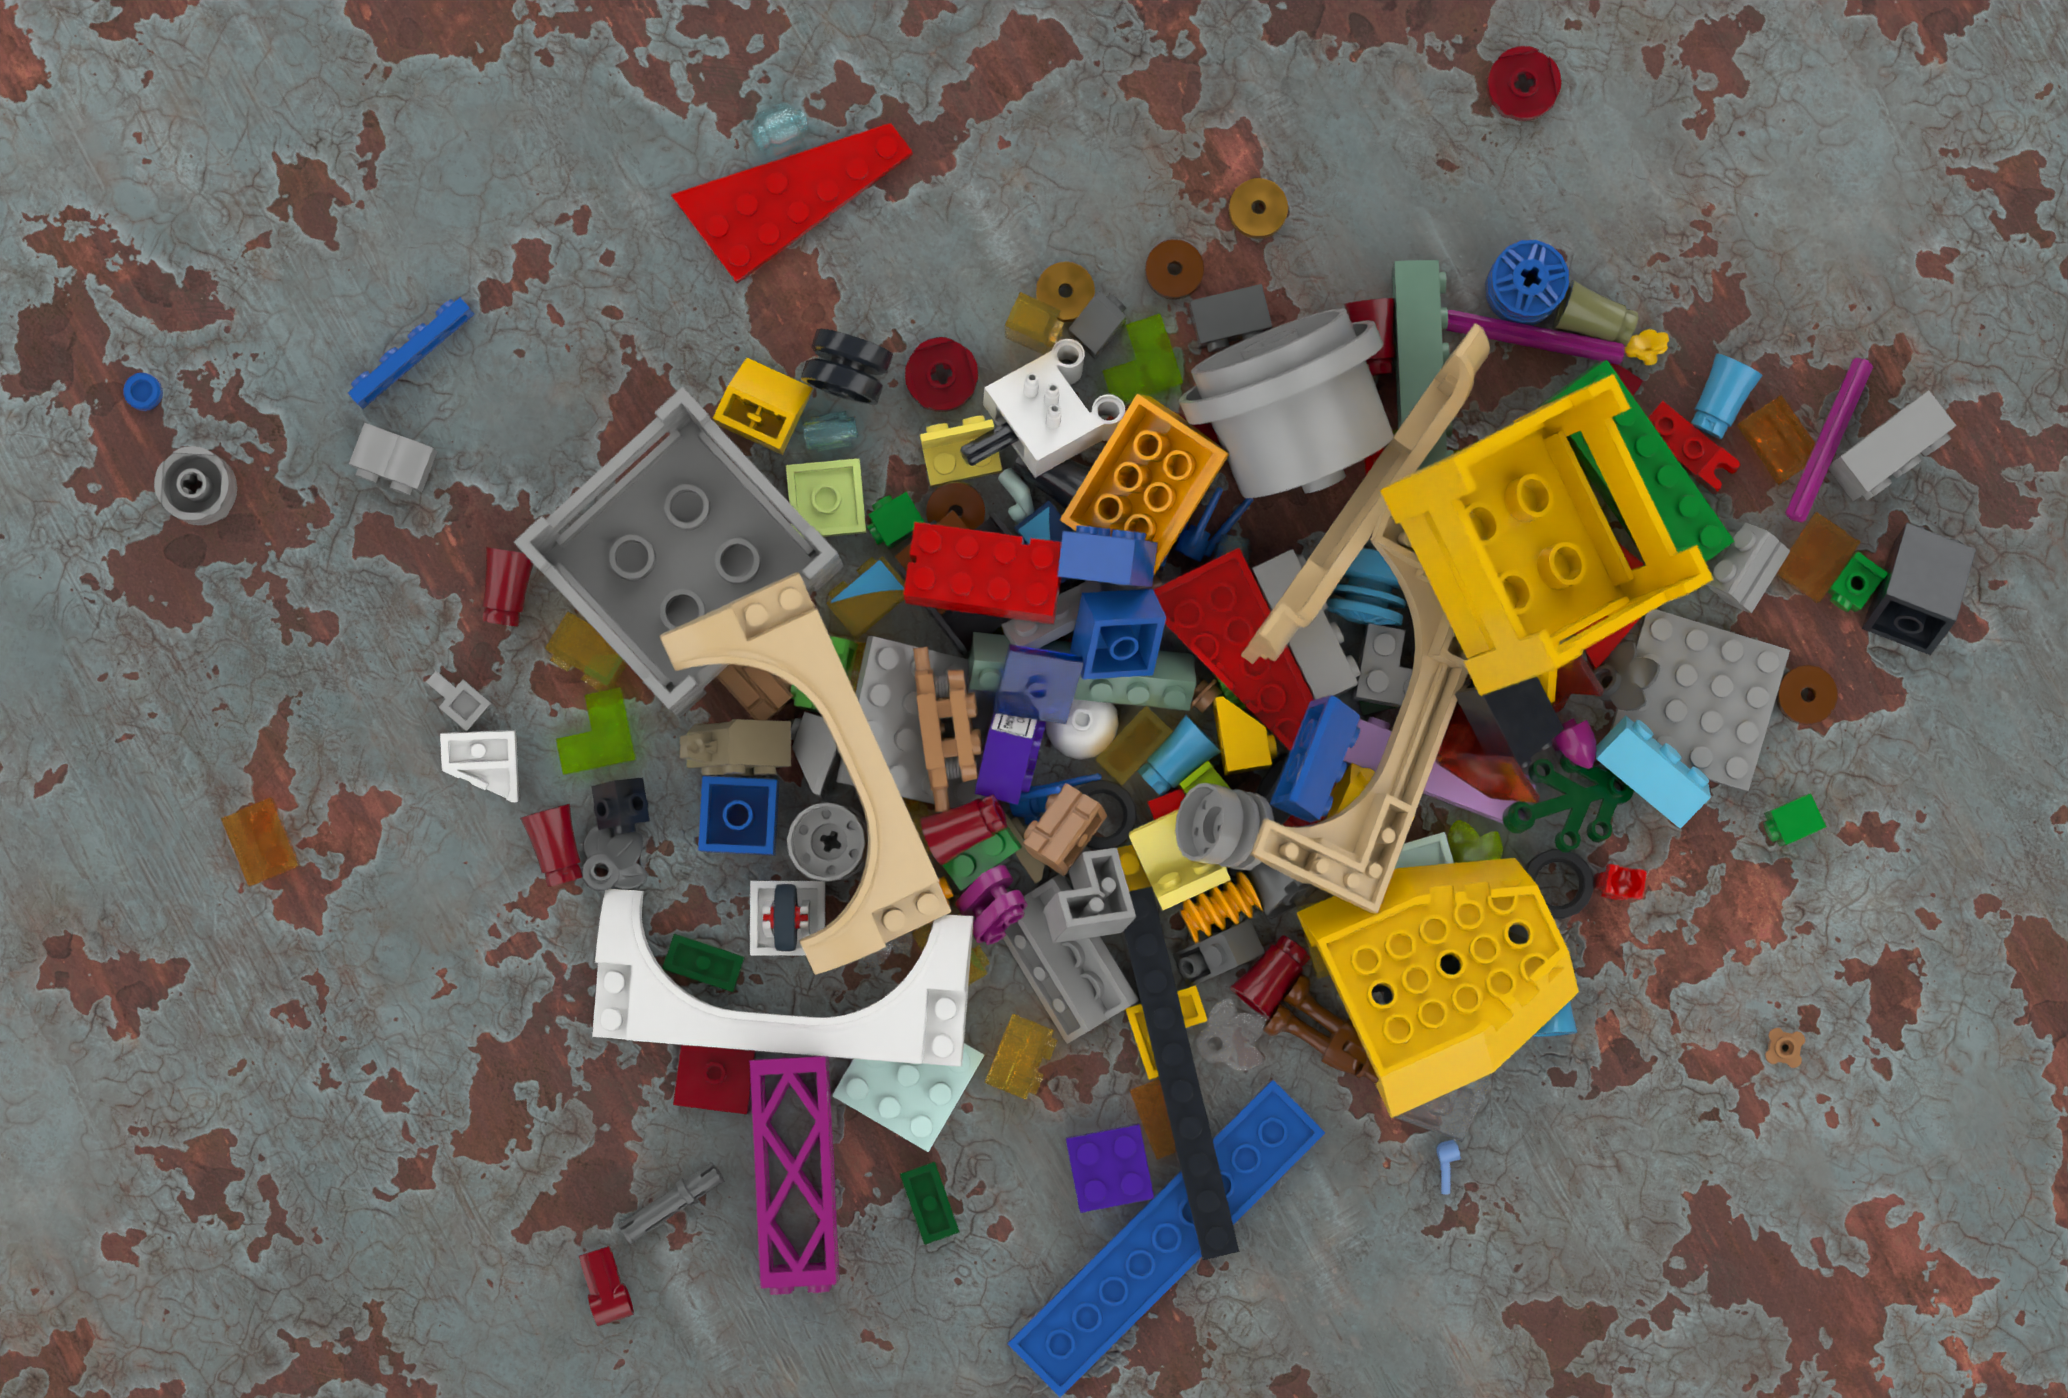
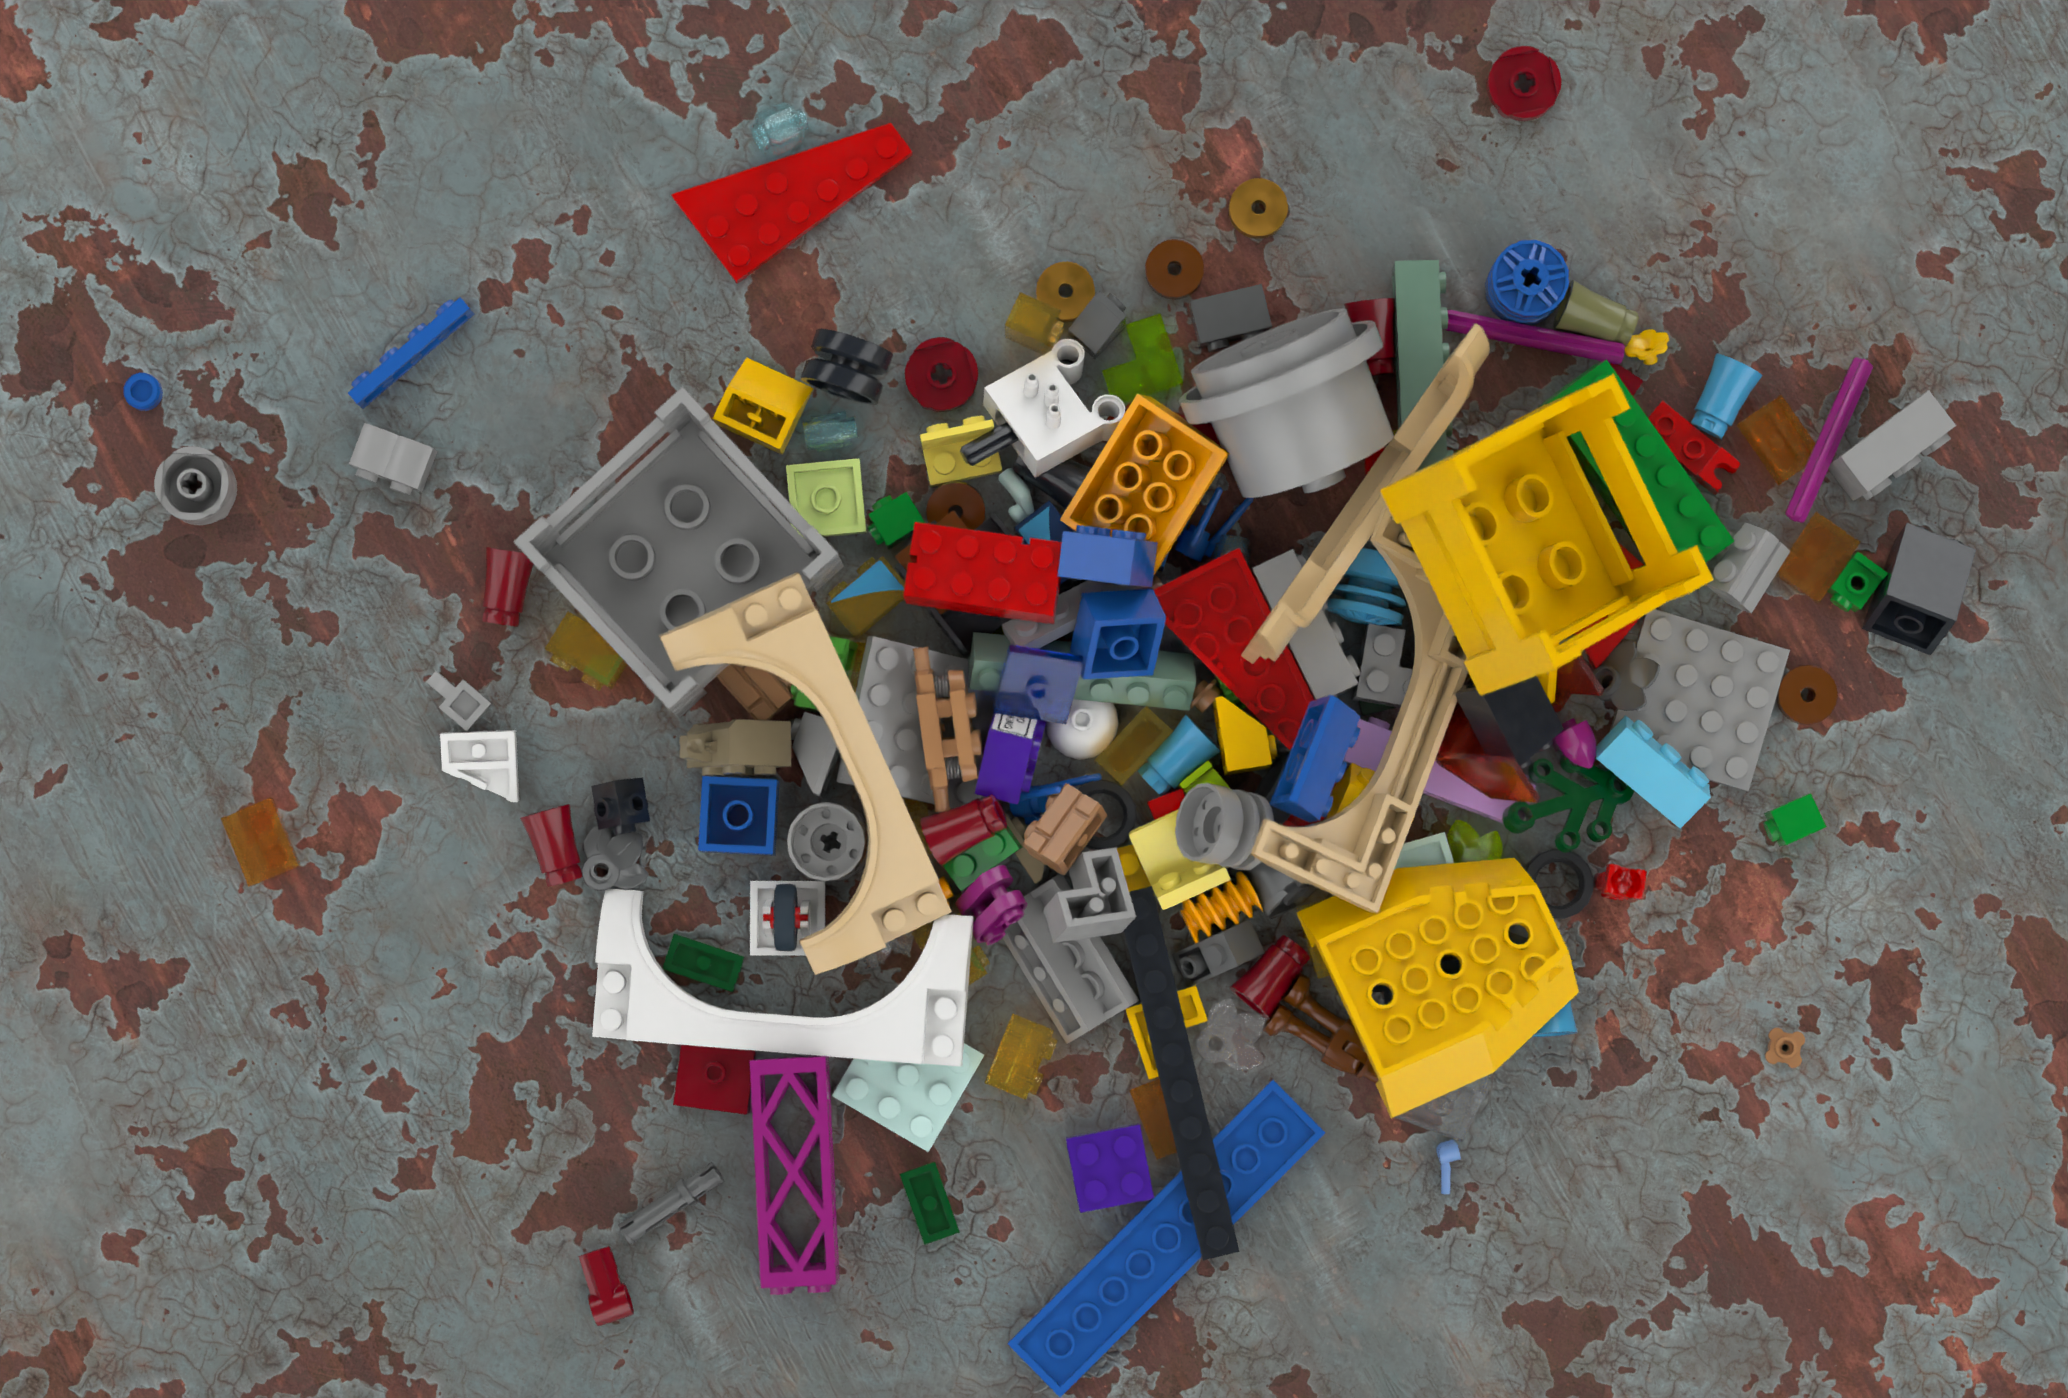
(608, 741): clear neon green plate -> none

